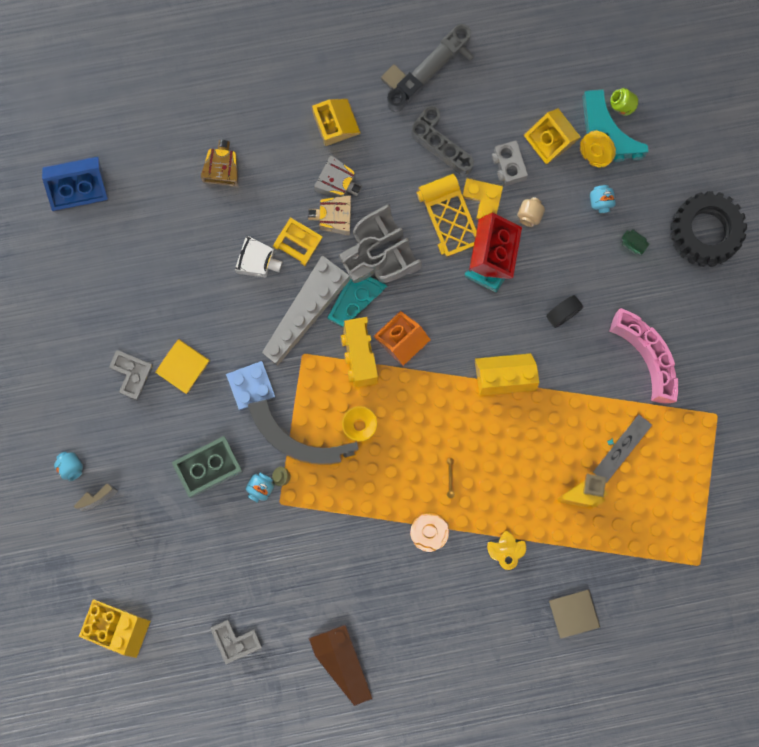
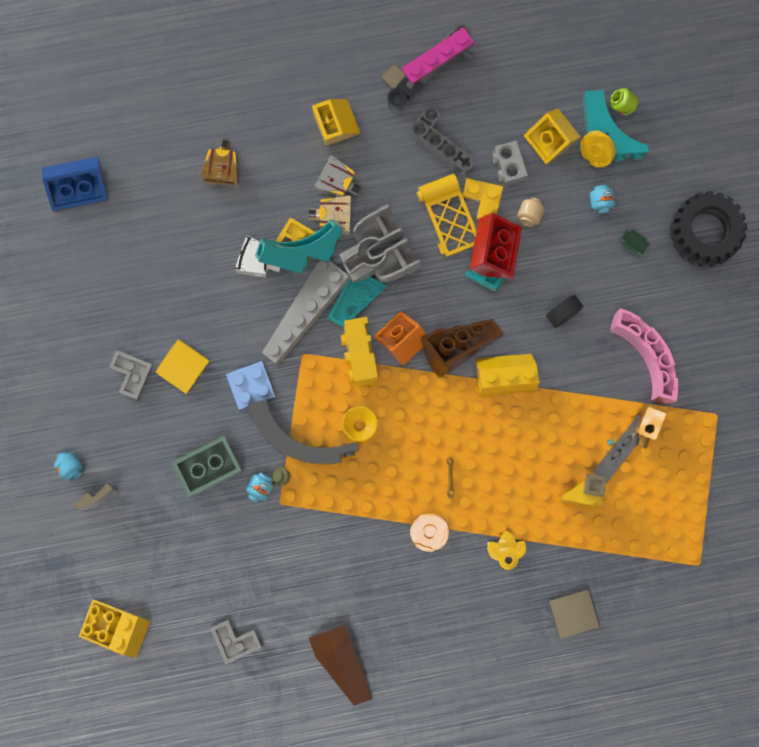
(295, 254): none -> teal arch
(437, 56): none -> dark pink plate
(453, 346): none -> reddish brown wedge
(653, 416): none -> torso

